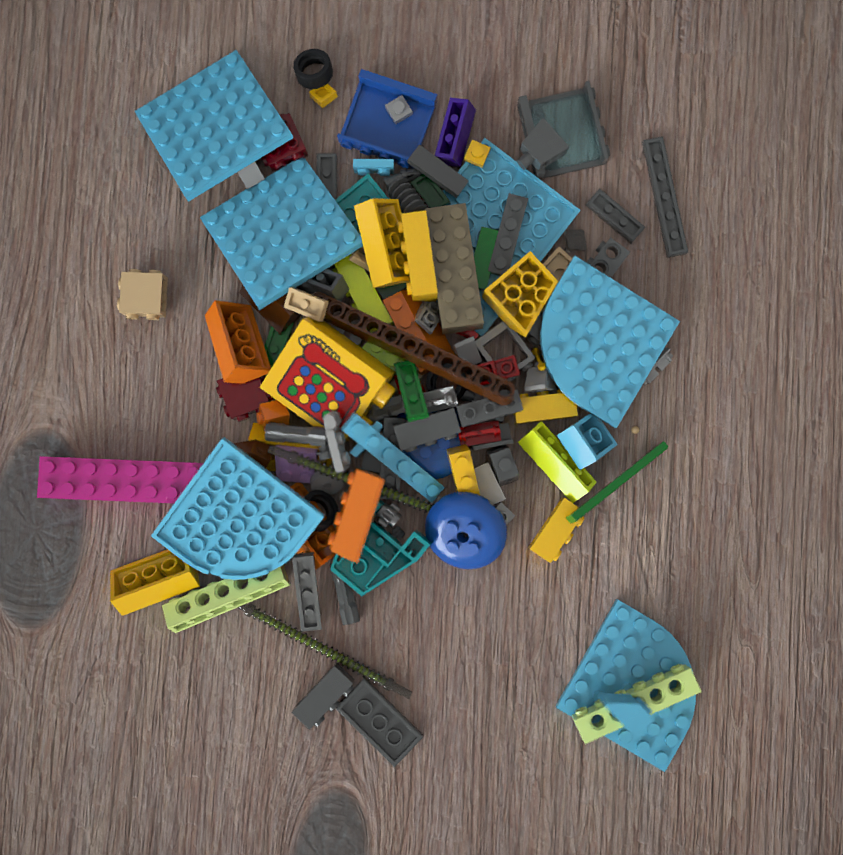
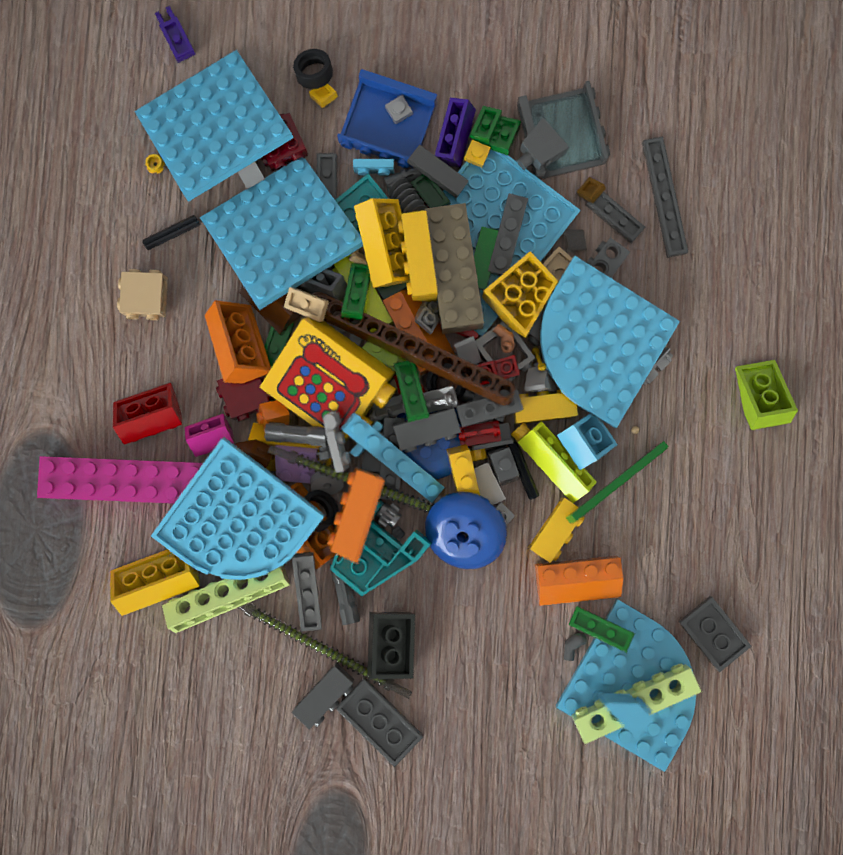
(146, 414): none -> red slope
(154, 158): none -> yellow plate
(170, 232): none -> black axle
(175, 36): none -> dark purple hinge
(206, 434): none -> dark pink brick
(356, 291): none -> green tile
(391, 645): none -> pearl dark grey brick
(479, 454): none -> yellow axle
(495, 130): none -> green slope
(507, 338): none -> nougat arm
(520, 432): none -> yellow axle
(523, 470): none -> black axle
(573, 643): none -> dark grey arm
(579, 580): none -> orange slope
(591, 190): none -> pearl gold tile
(602, 629): none -> green tile
(715, 634): none -> dark grey plate
(765, 395): none -> lime slope

